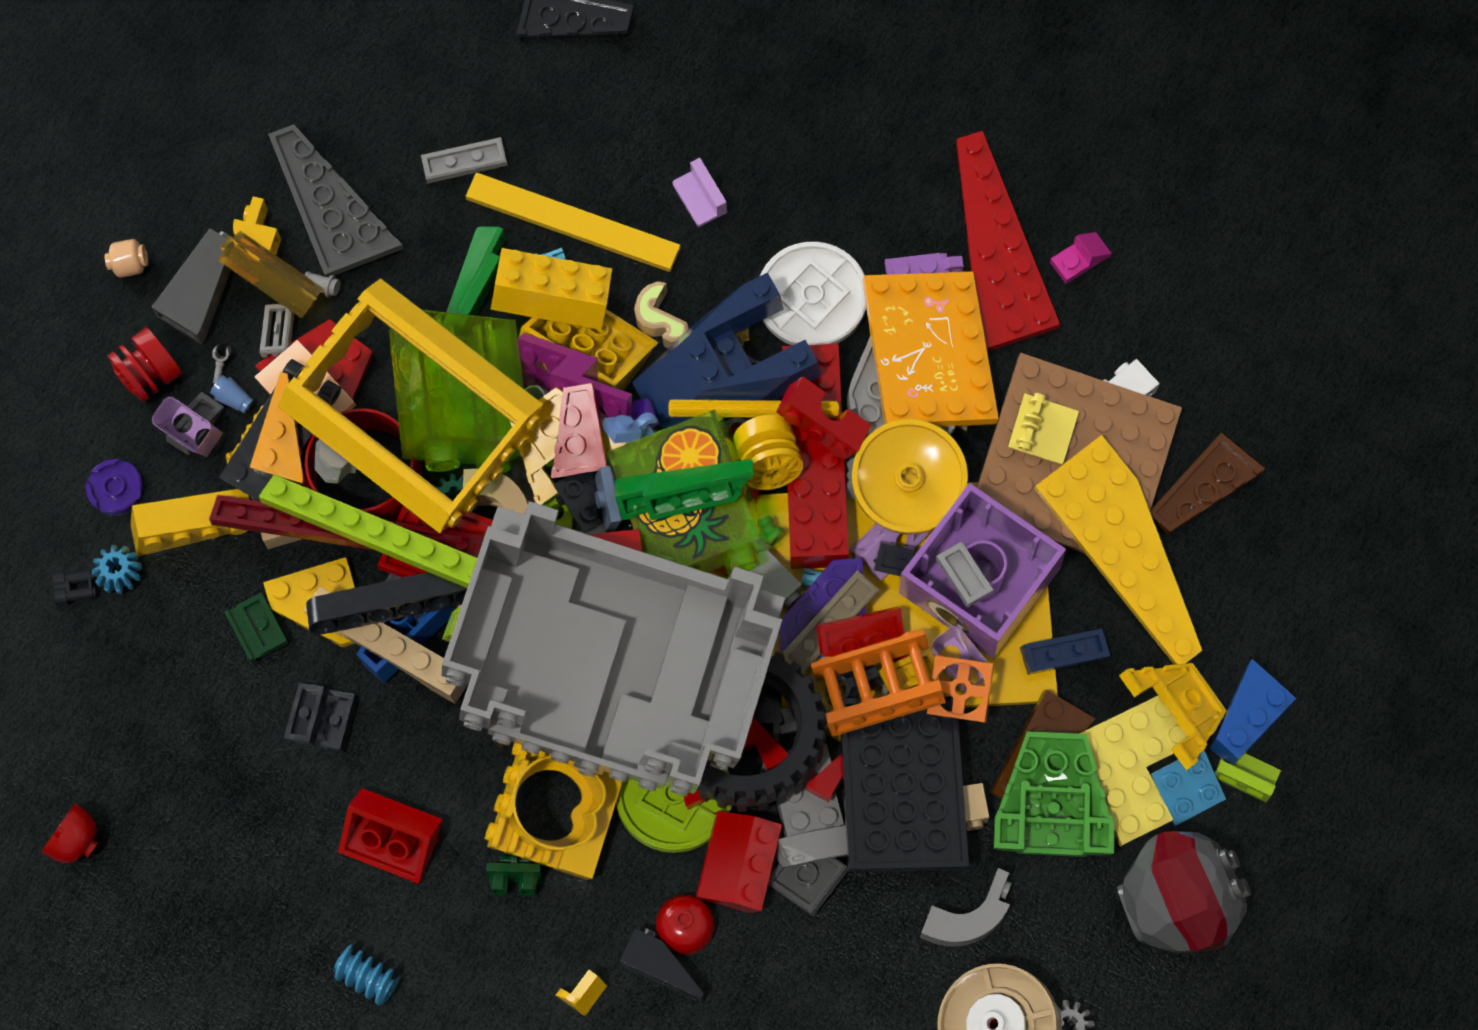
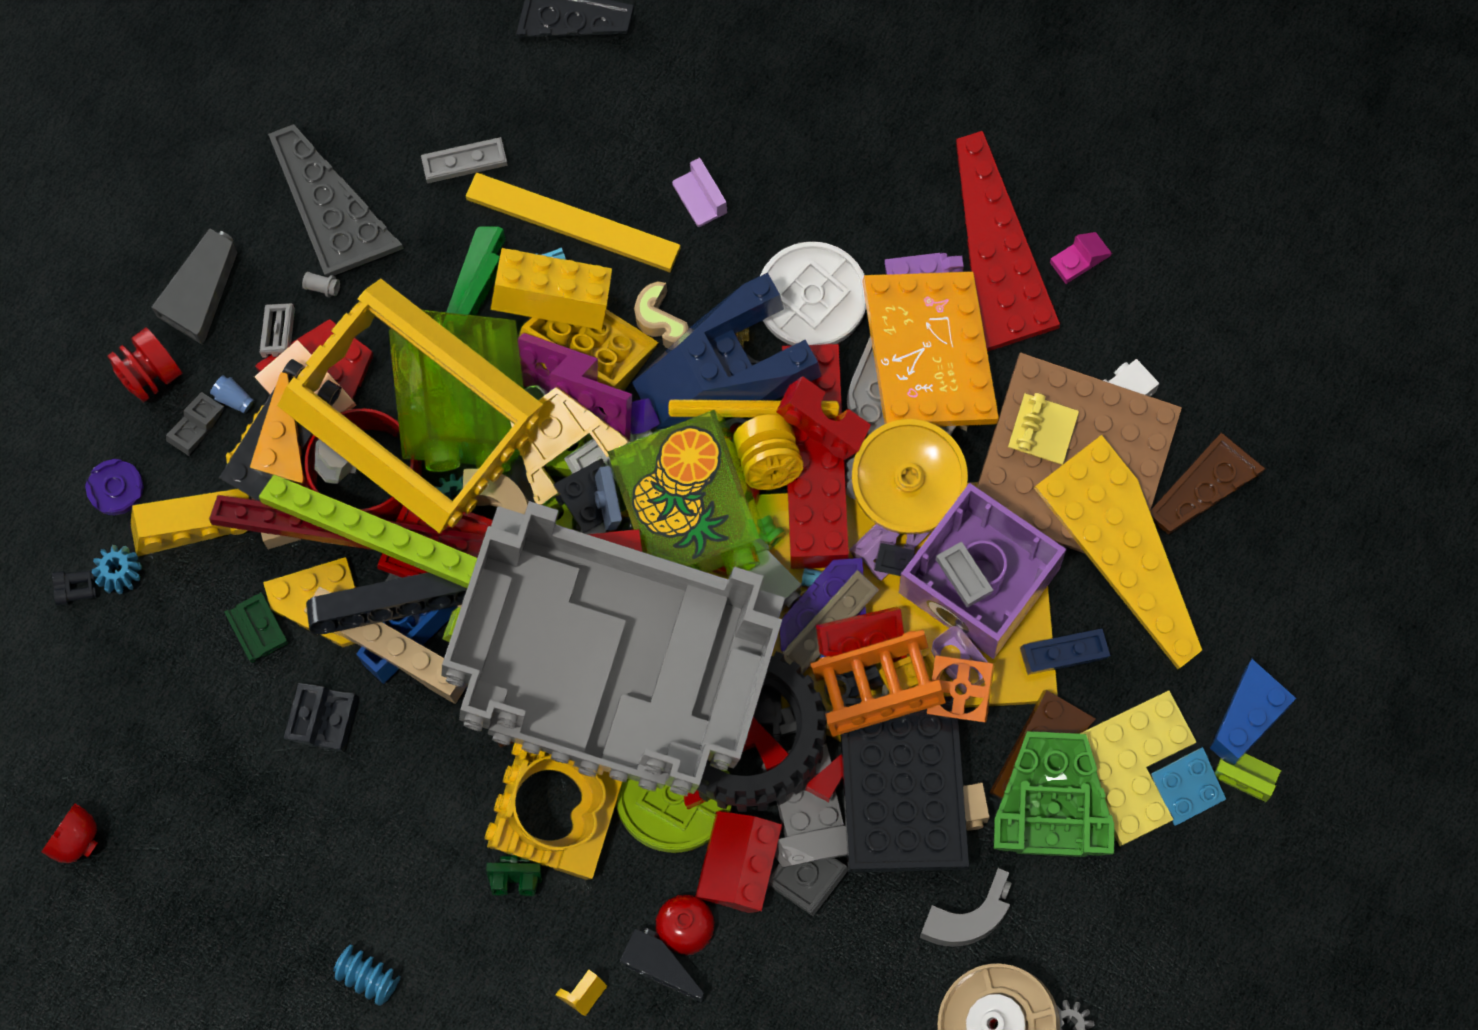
(126, 258): light nougat head -> none
(165, 417): lavender piece -> none
(219, 361): light grey hand -> none
(253, 225): yellow brick -> none
(269, 273): clear yellow brick -> none
(389, 835): red slope -> none
(580, 435): wing -> none
(625, 429): medium blue plate -> none
(681, 489): green wedge -> none
(1184, 893): rock -> none
(1188, 700): yellow wing -> none

